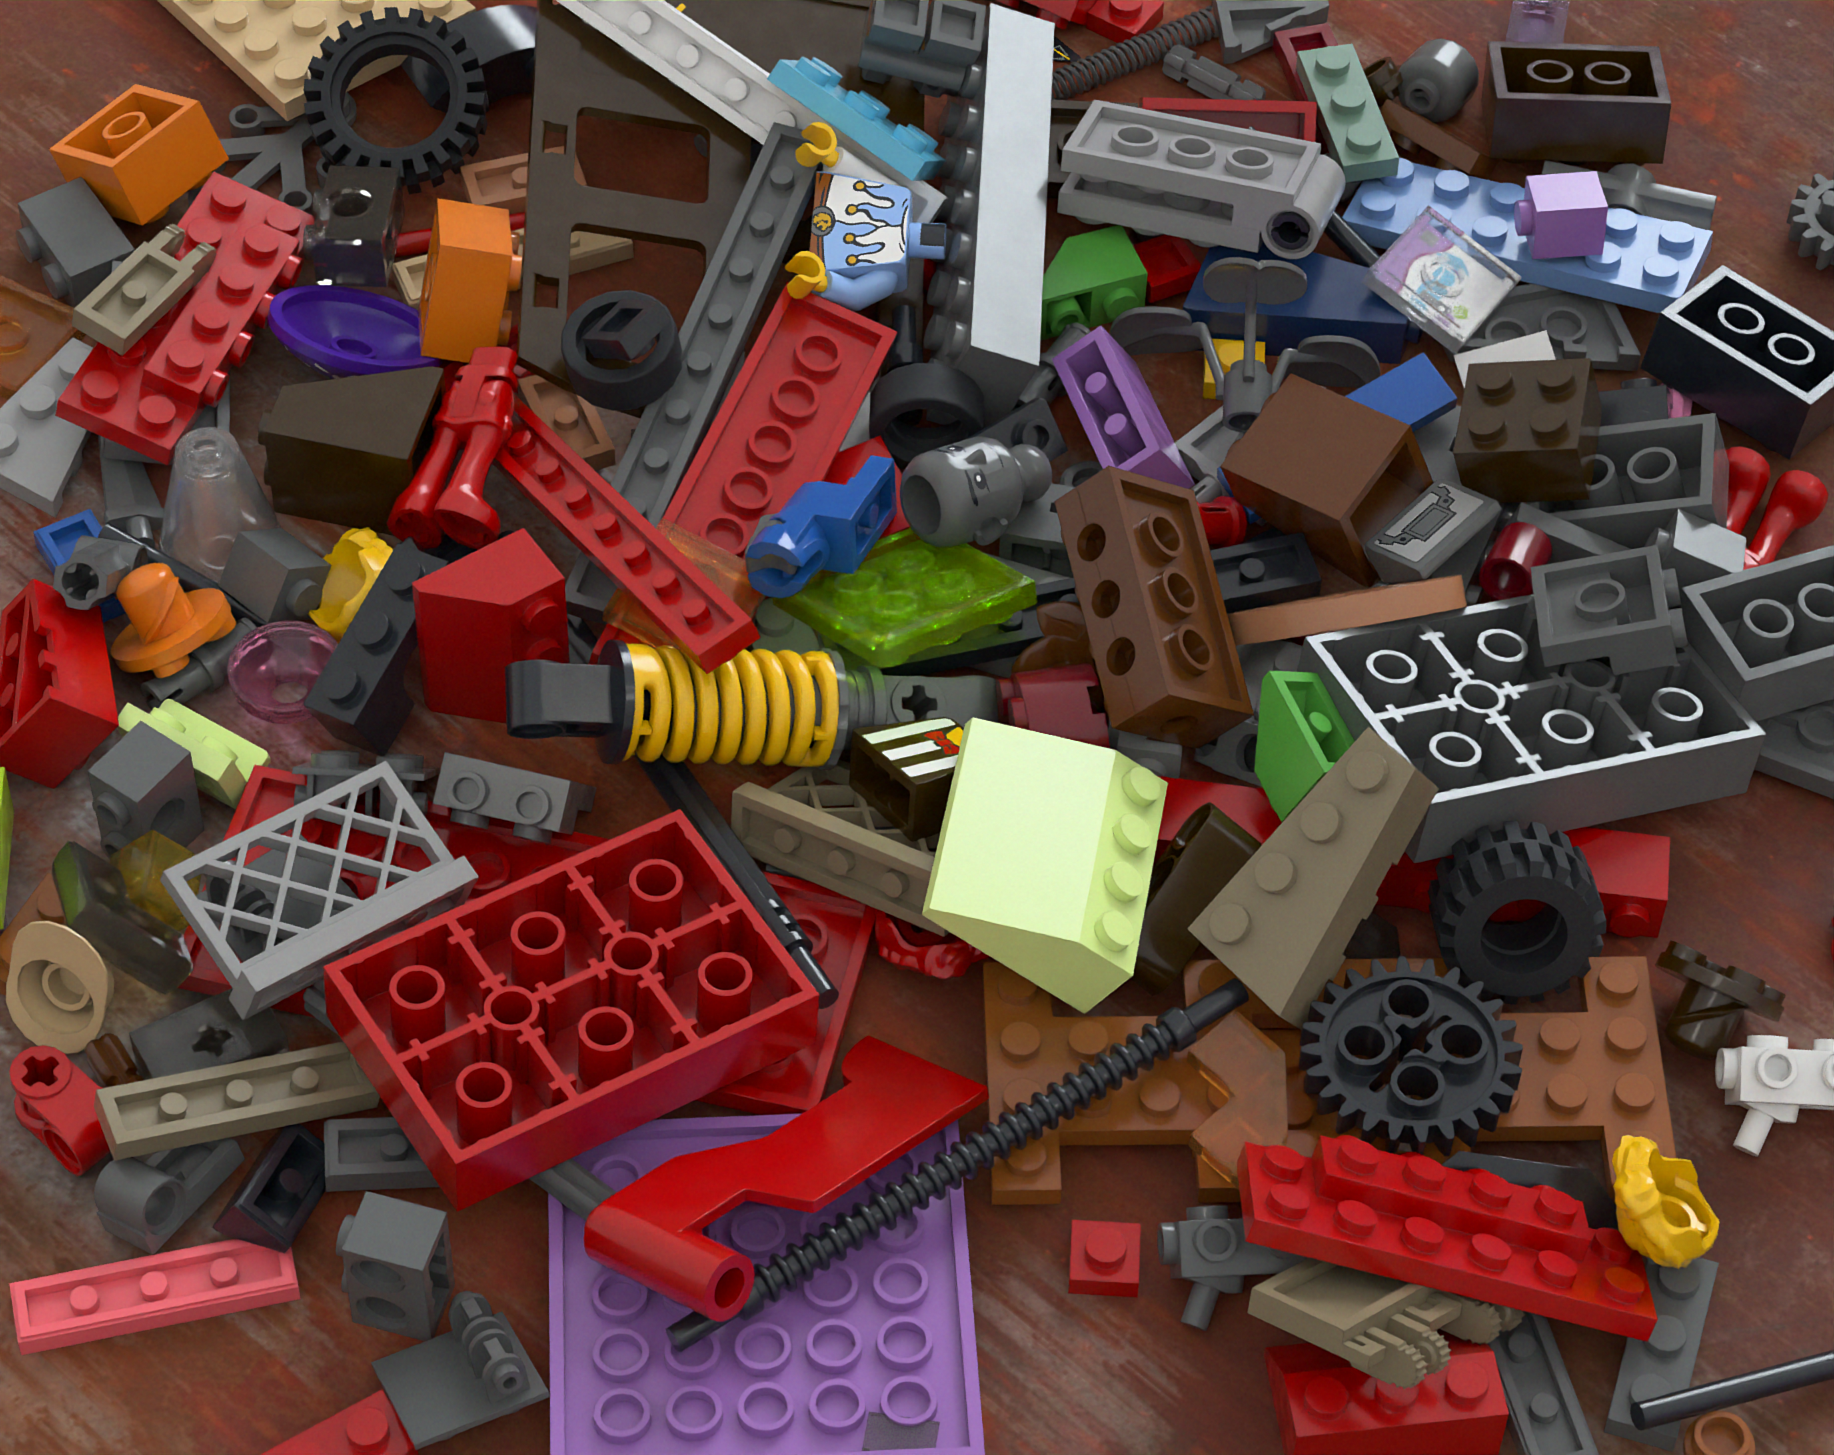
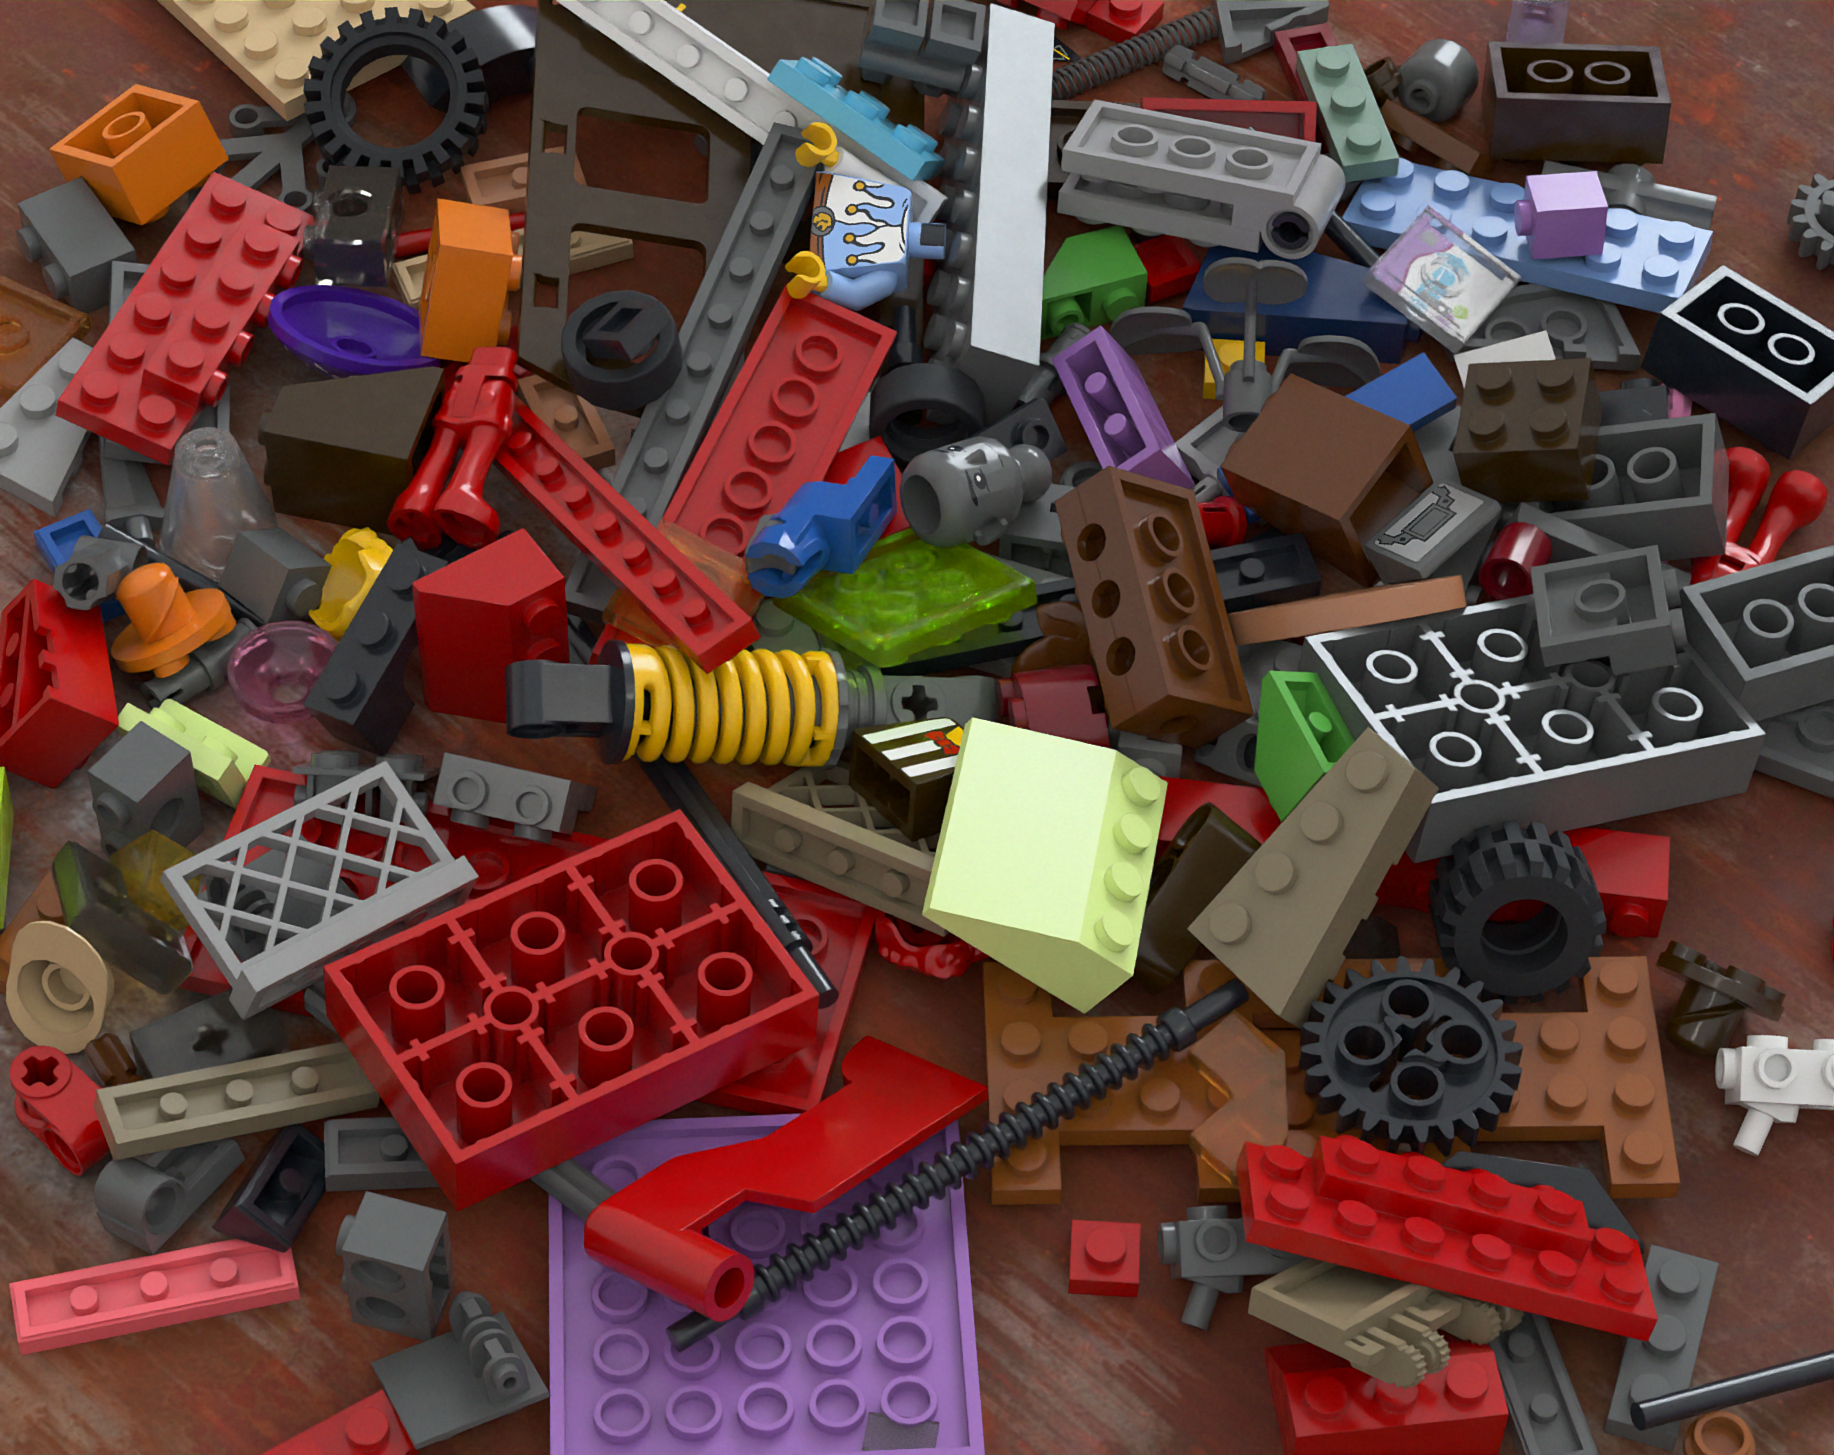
(142, 290): dark tan hinge -> none
(1661, 1204): yellow hair -> none
(1697, 549): brick -> none

